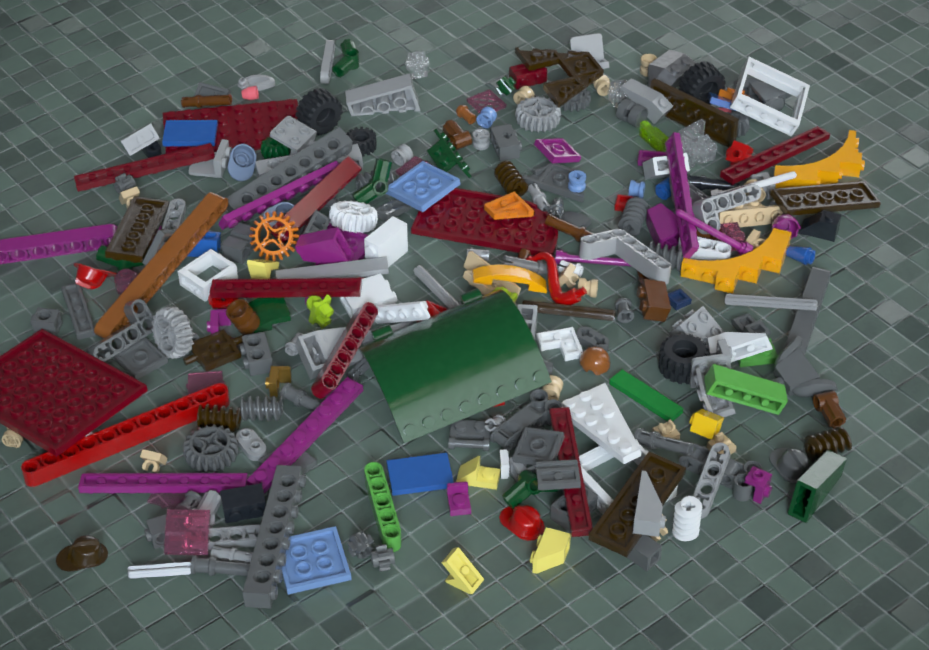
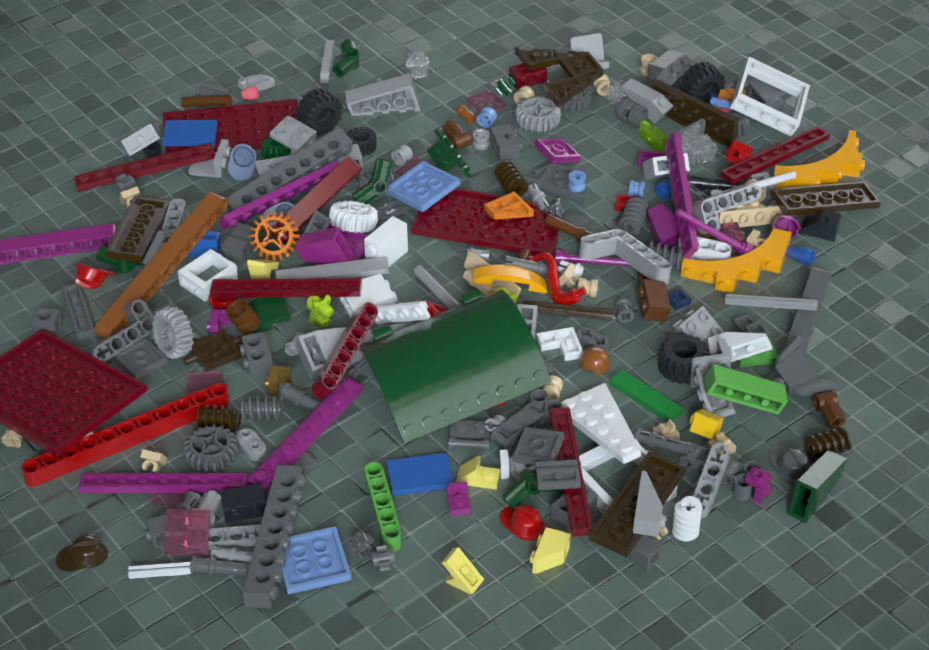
(124, 279): clear pink head -> none

